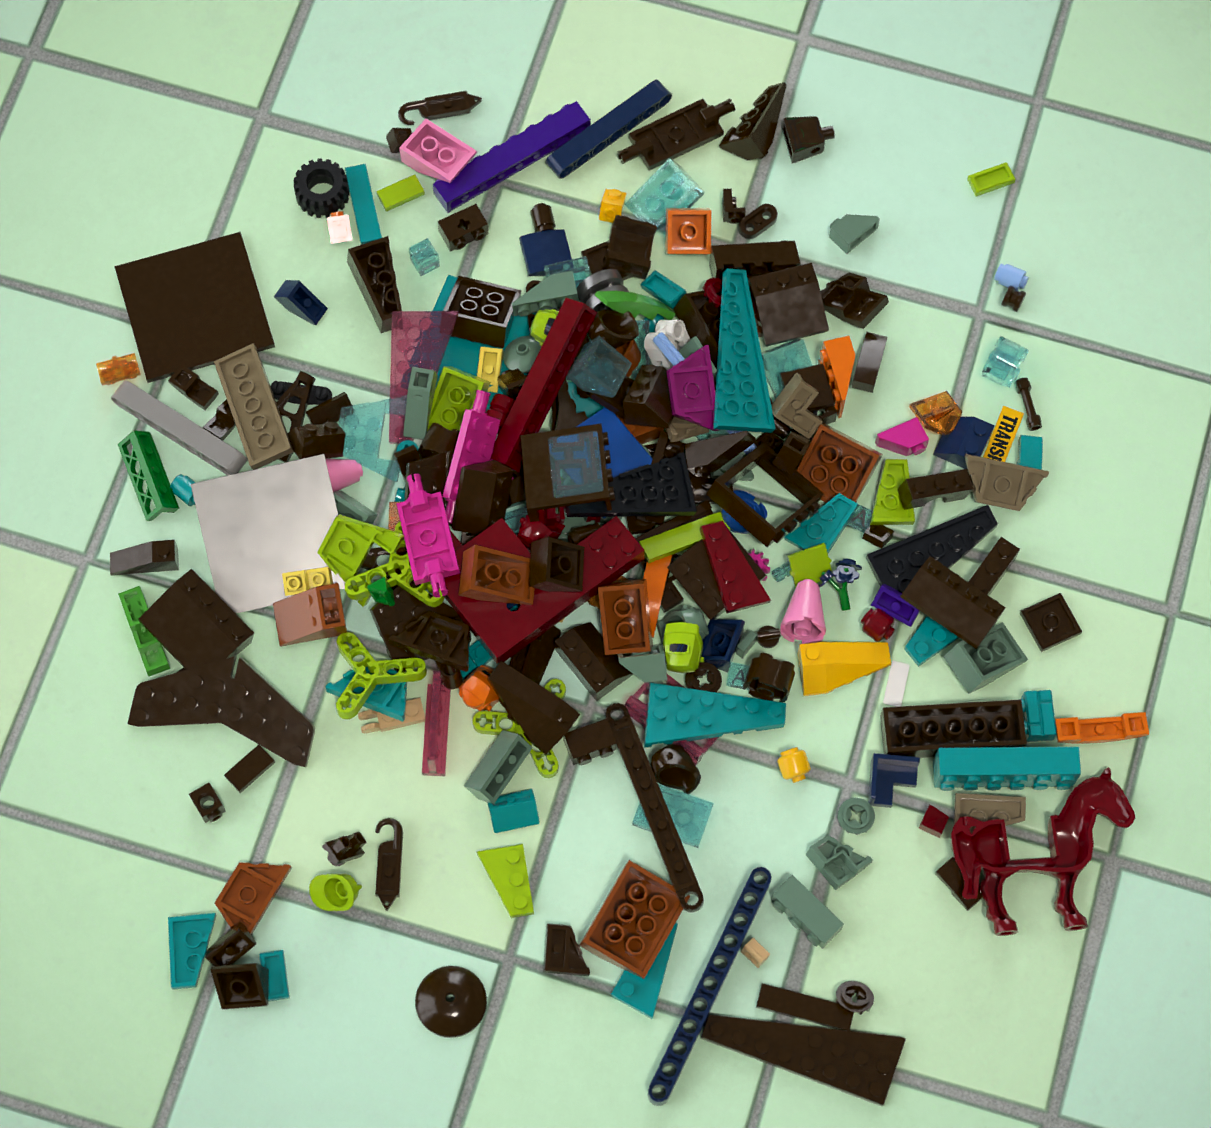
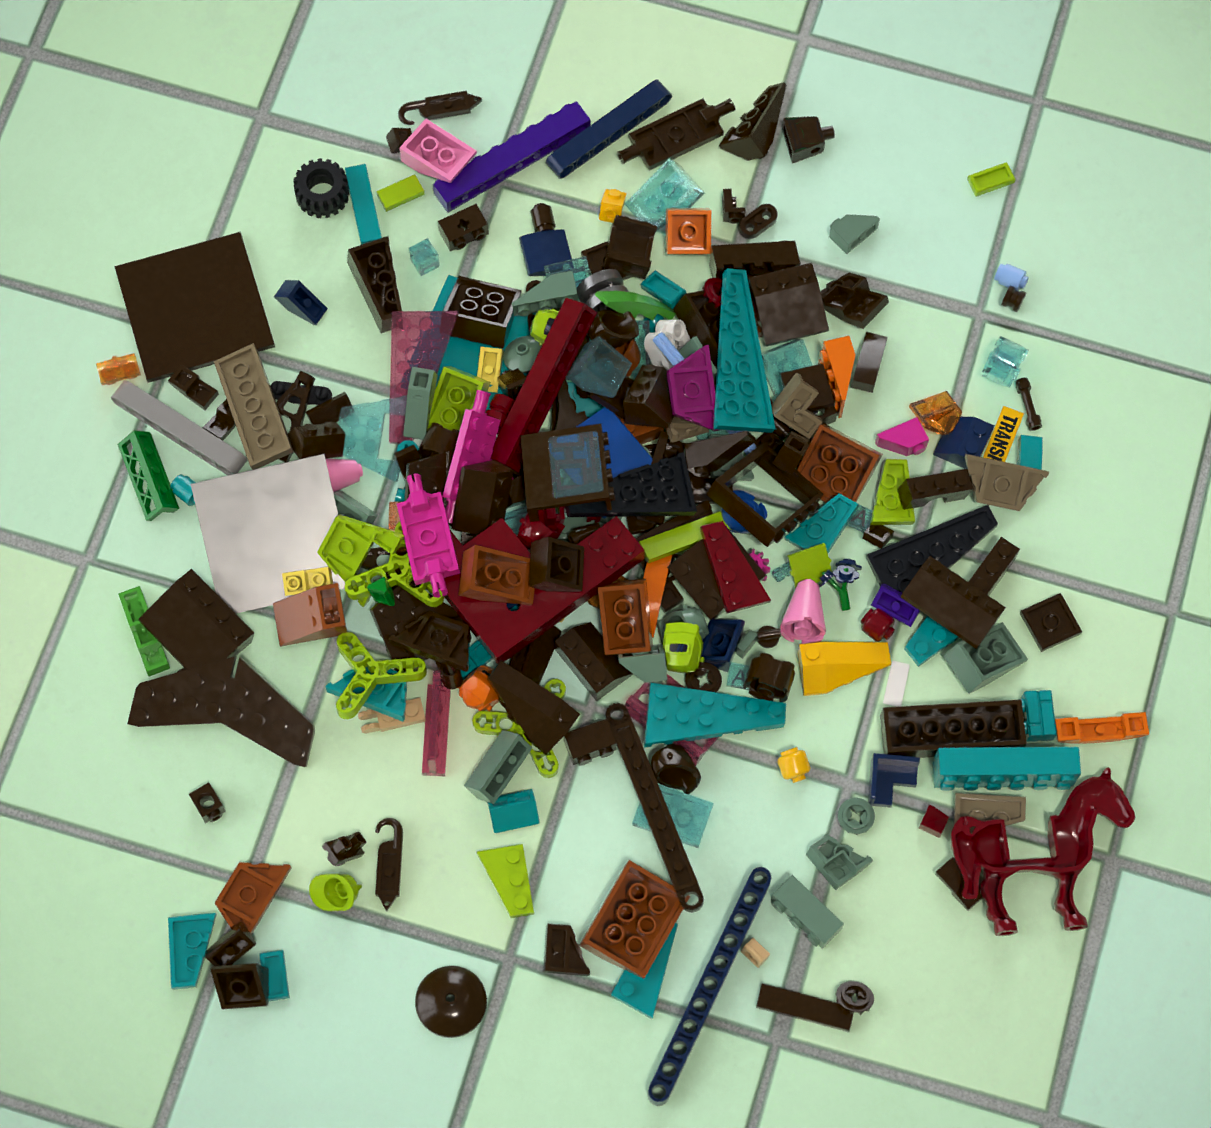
(145, 558): dark brown slope -> none
(249, 768): dark brown tile -> none
(339, 227): bracket -> none
(836, 1058): dark brown wing -> none

